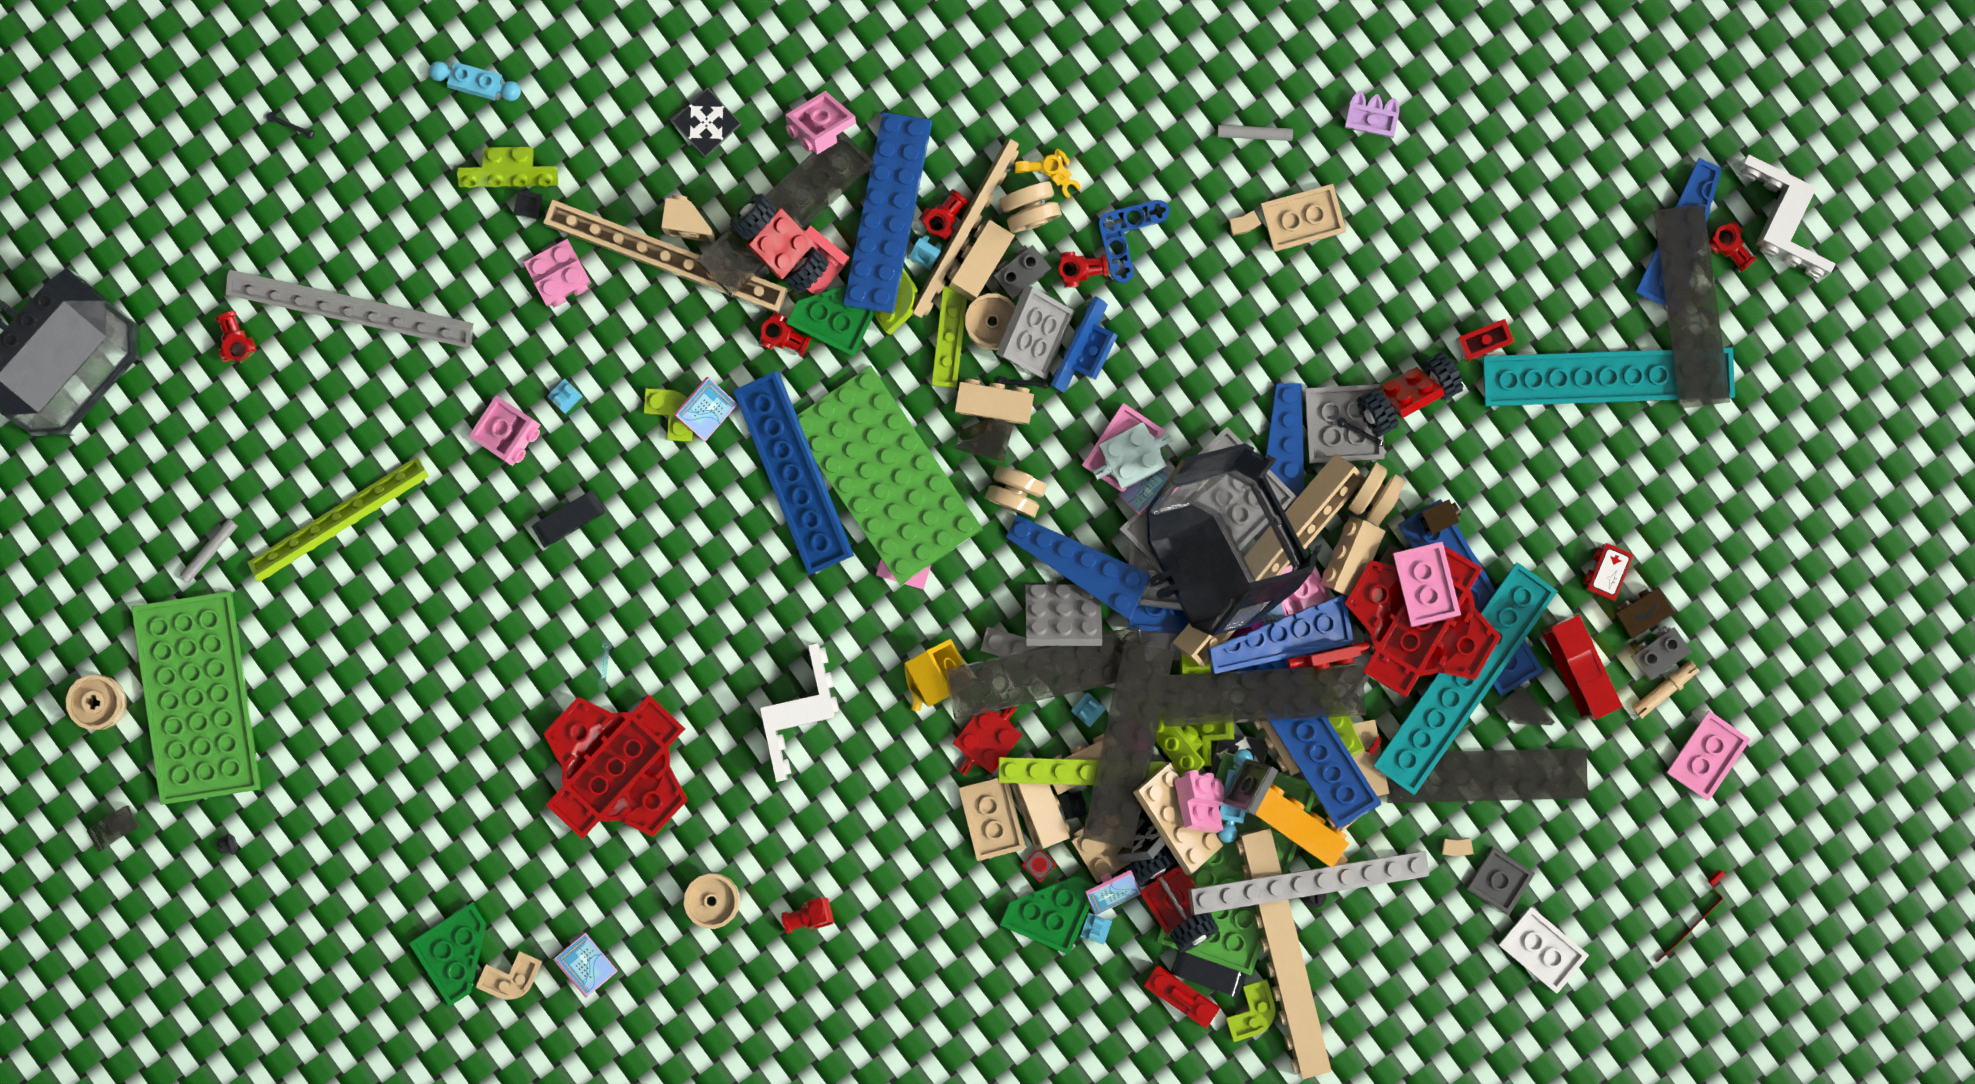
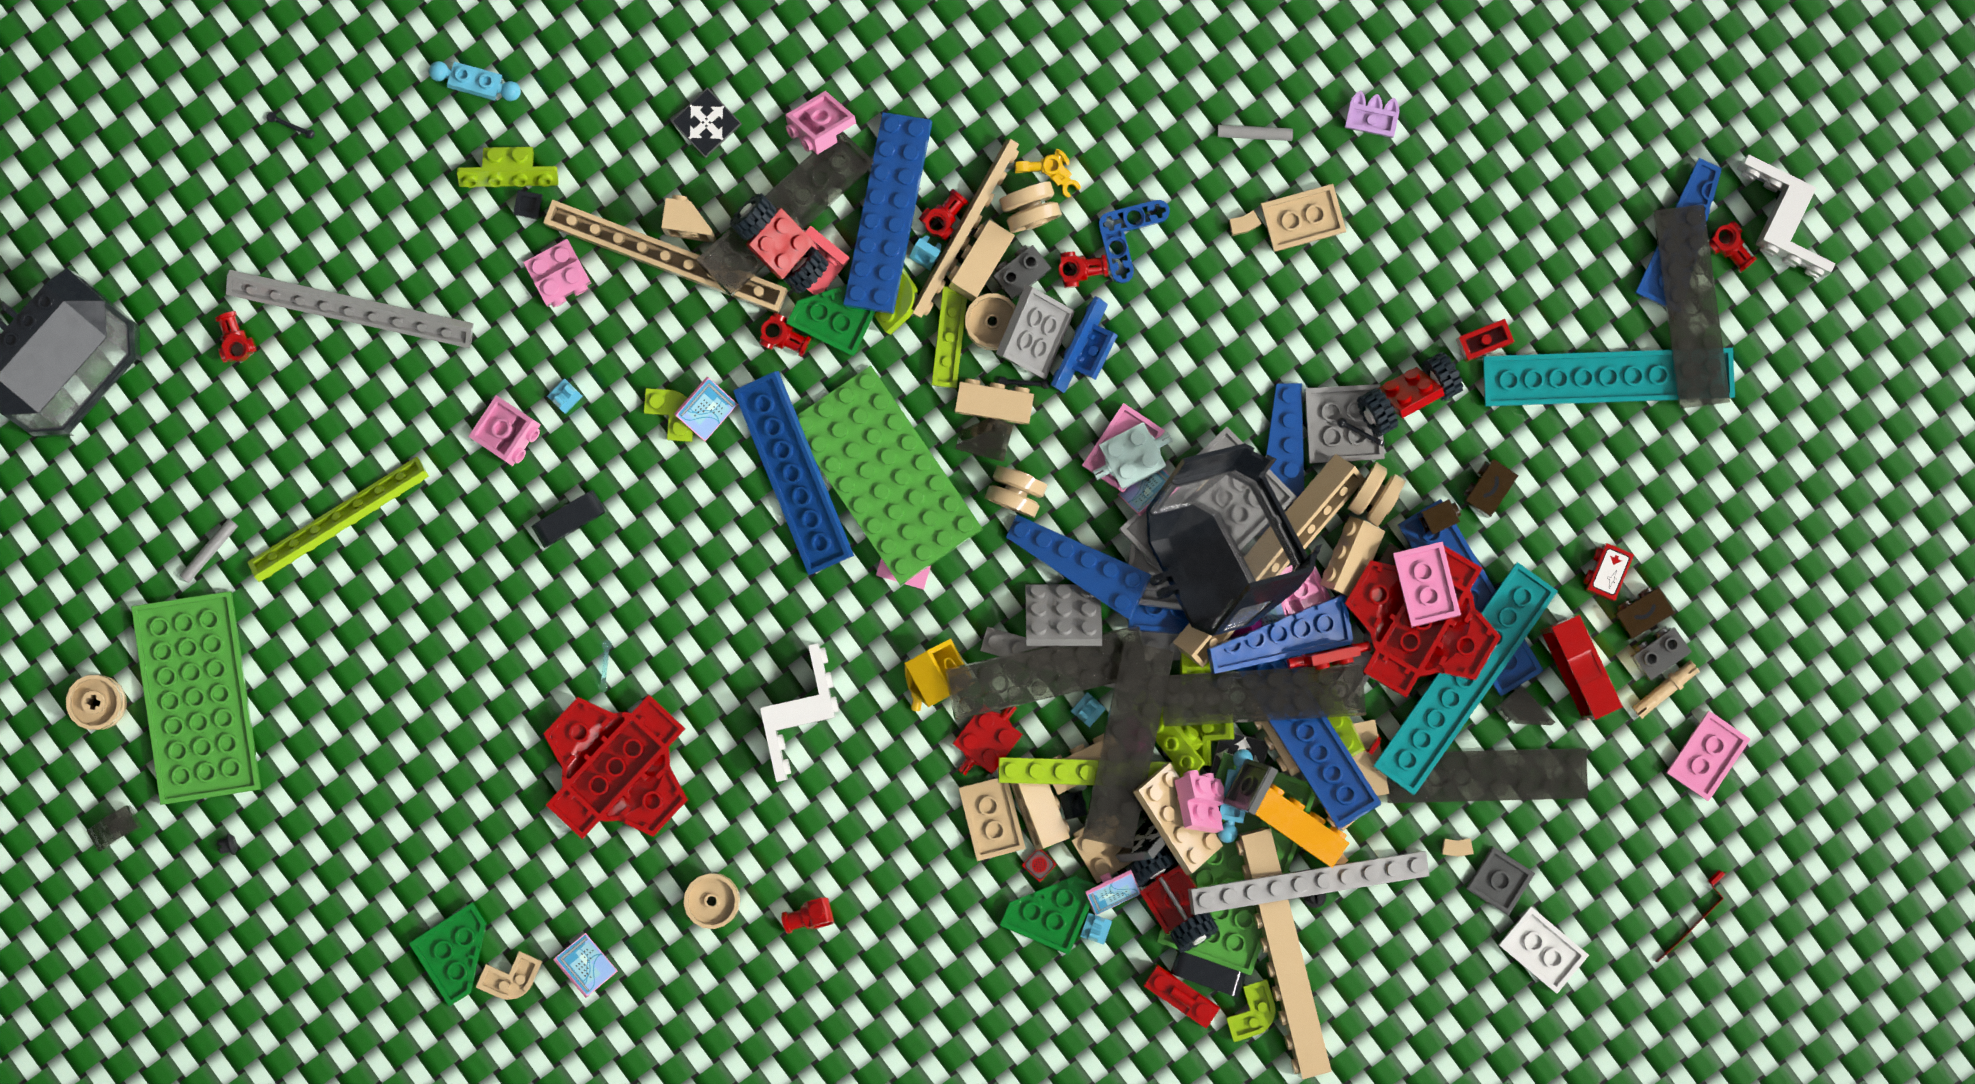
(1490, 488): none -> dark brown brick

